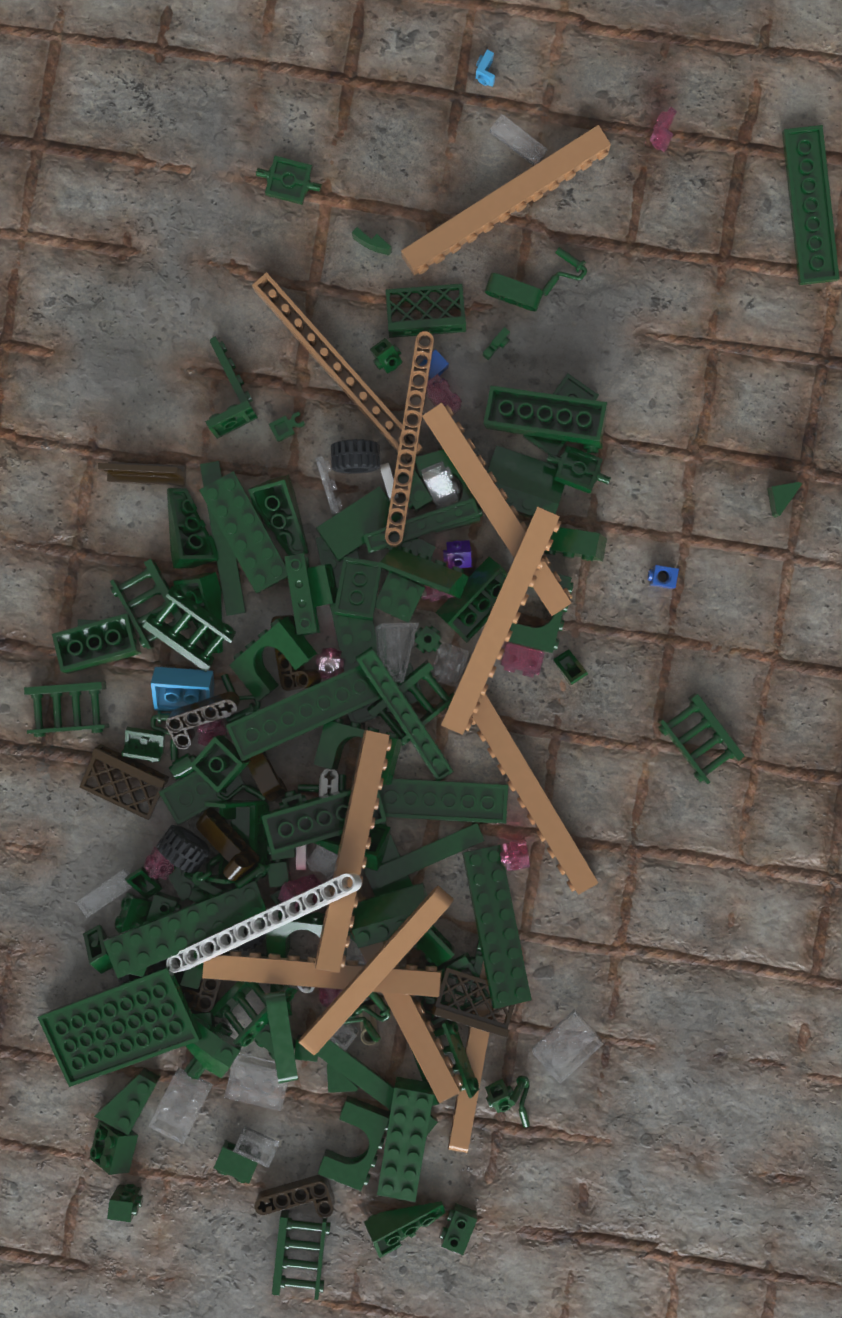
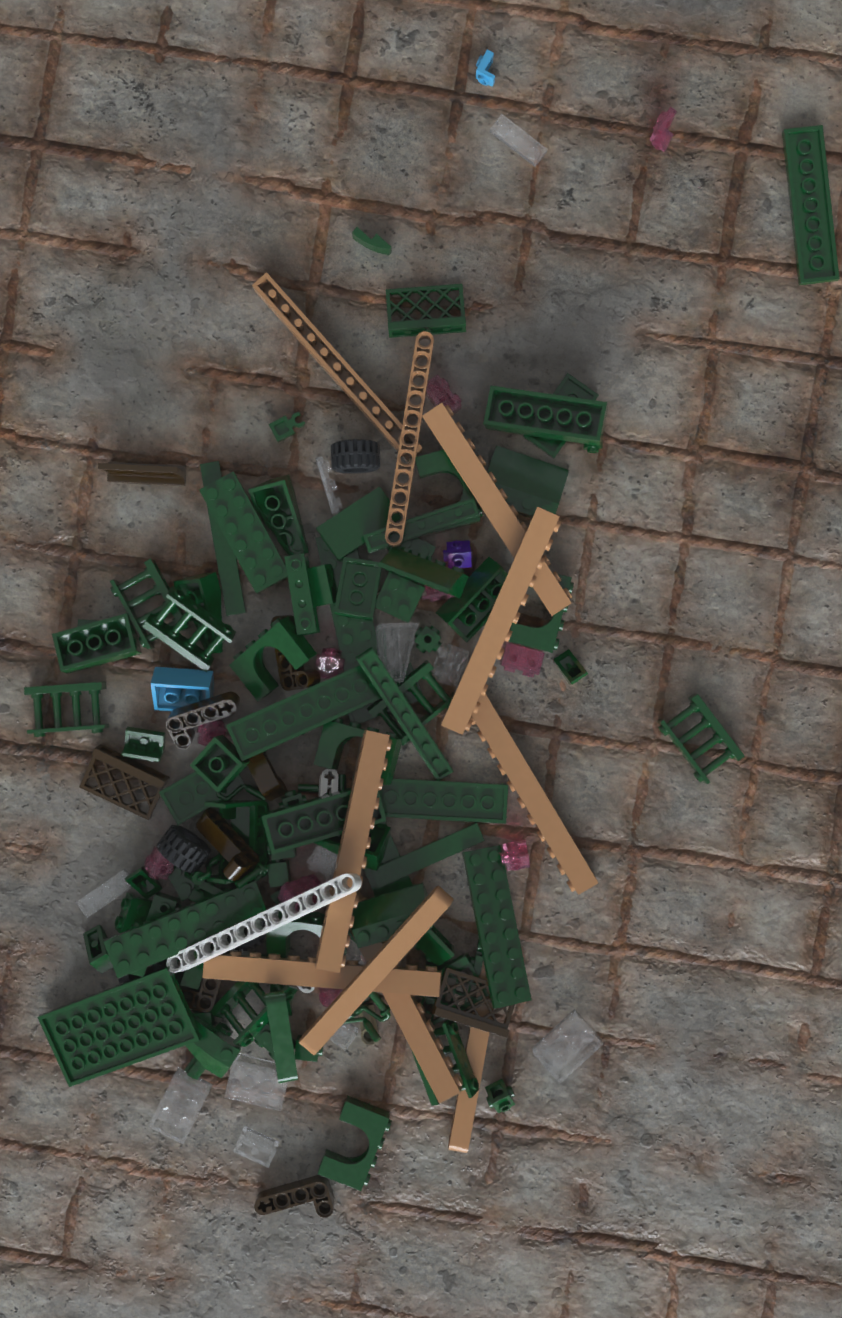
(113, 1149): dark green slope -> none
(125, 1203): dark green brick -> none
(127, 1104): dark green wedge -> none
(163, 717): dark green piece -> none
(181, 766): dark green brick -> none
(188, 536): dark green wedge -> none
(234, 1164): dark green brick -> none
(235, 415): dark green bracket -> none
(251, 709): dark green piece -> none
(283, 1262): dark green fence -> none
(288, 180): dark green plate -> none
(301, 858): white beam -> none
(338, 1082): dark green slope -> none
(361, 1075): dark green tile -> none
(386, 356): dark green brick -> none
(388, 479): white beam -> none
(393, 1226): dark green wedge -> none
(405, 1139): dark green brick -> none
(419, 495): dark green brick -> none
(438, 364): blue brick -> none
(440, 485): clear brick -> none
(458, 1229): dark green brick -> none
(500, 340): dark green plate -> none
(506, 200): medium nougat brick -> none
(513, 292): dark green beam -> none
(522, 1083): dark green piece -> none
(578, 469): dark green plate -> none
(578, 543): dark green wedge -> none
(580, 265): dark green piece -> none
(671, 573): blue brick -> none
(780, 496): dark green slope -> none

